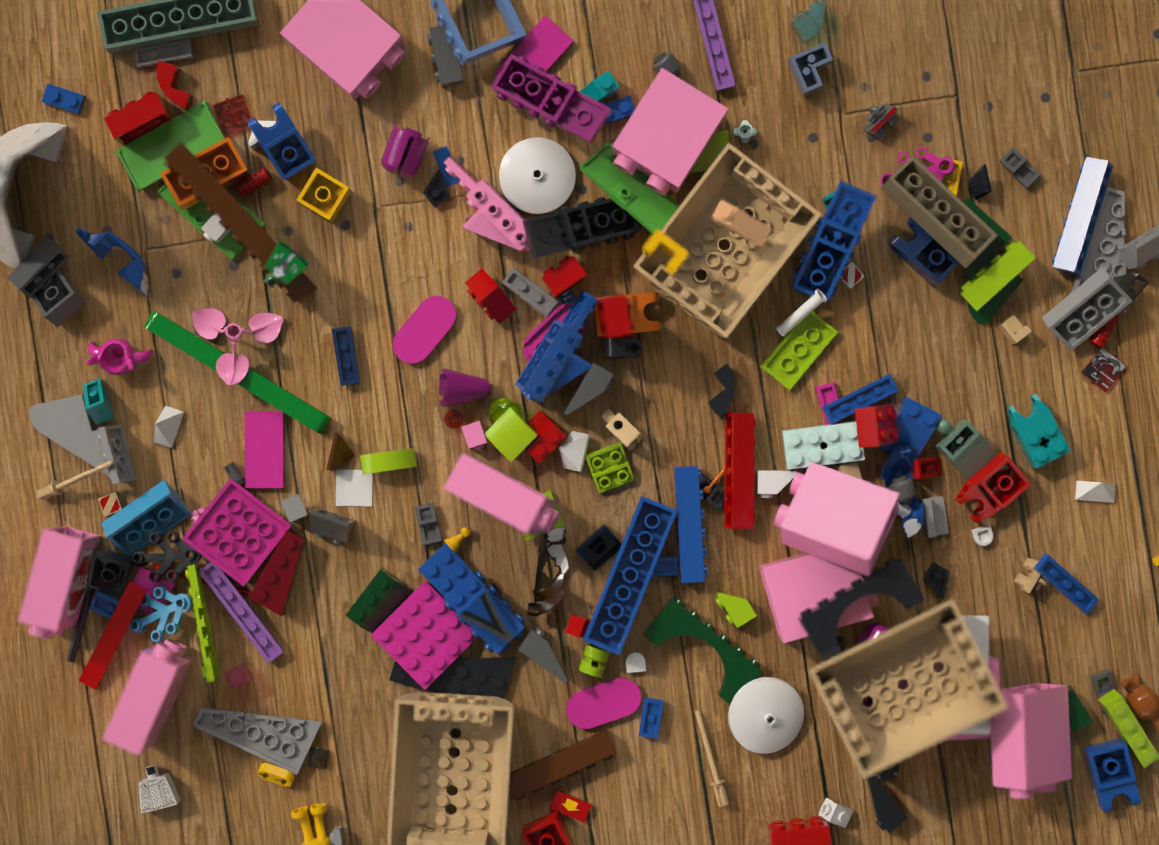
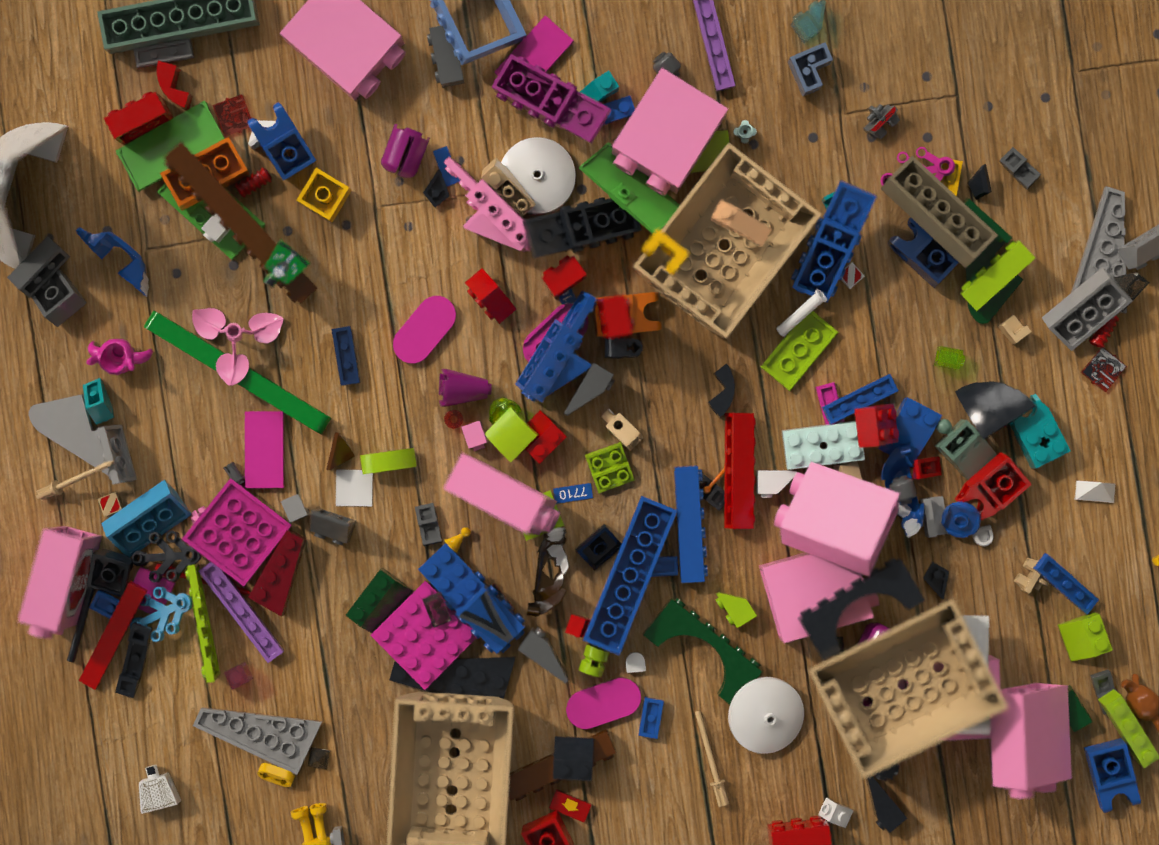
(63, 99): blue plate -> none
(135, 660): none -> black slope
(149, 696): bright pink brick -> none
(168, 426): white slope -> none
(436, 609): none -> clear smoke slope
(507, 186): none -> tan slope
(530, 292): light grey tile -> none
(573, 493): none -> blue sticker
(573, 758): none -> black slope
(574, 450): white slope -> none
(949, 358): none -> clear neon green brick
(961, 519): none -> blue tile
(993, 405): none -> black brick
(1082, 216): brick -> none
(1085, 637): none -> lime slope

